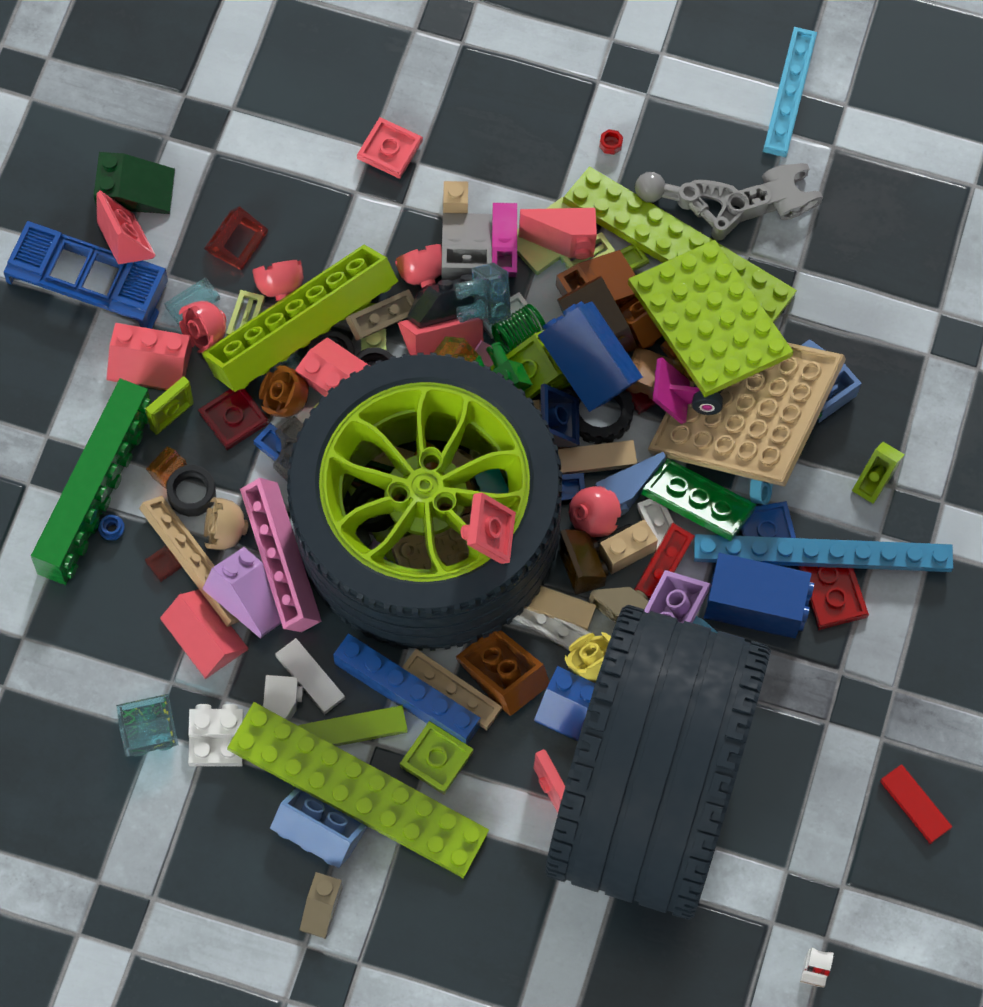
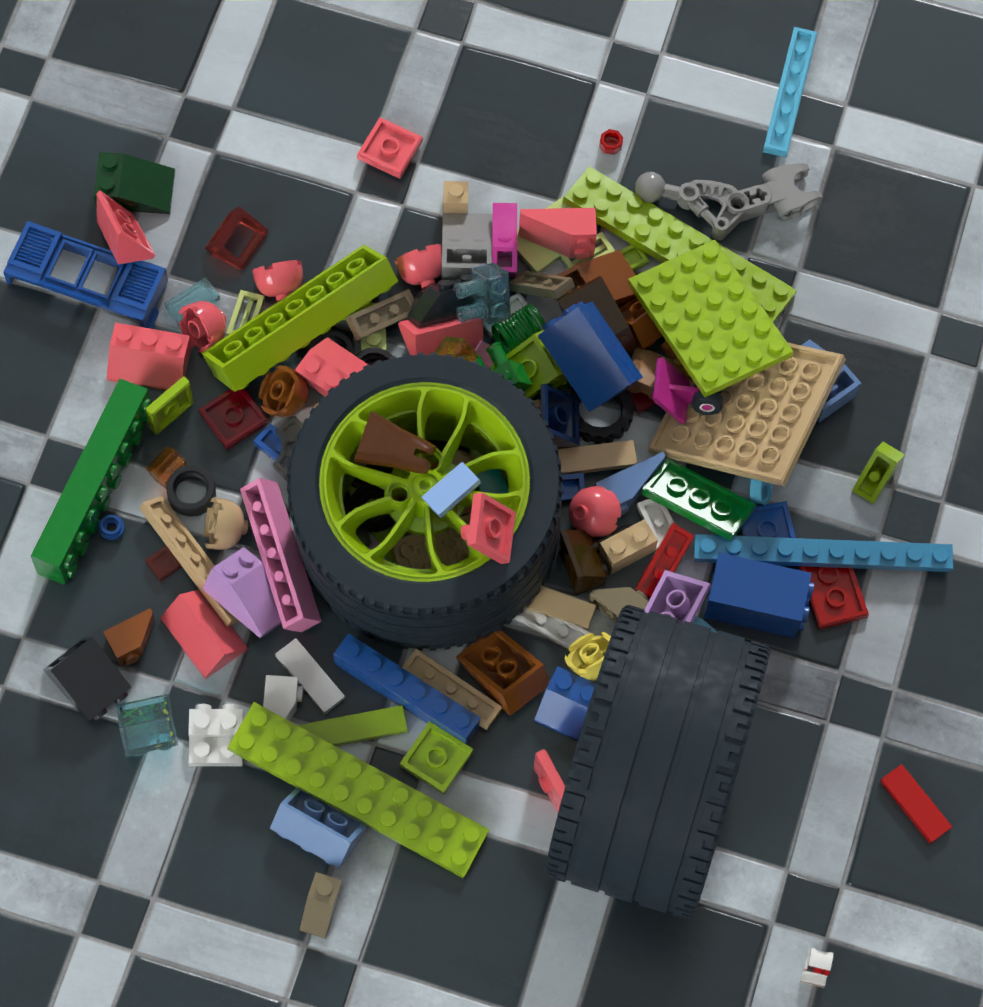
(88, 678): none -> black slope
(130, 637): none -> dark orange slope
(393, 446): none -> reddish brown piece
(451, 489): none -> light blue tile
(541, 284): none -> dark tan plate

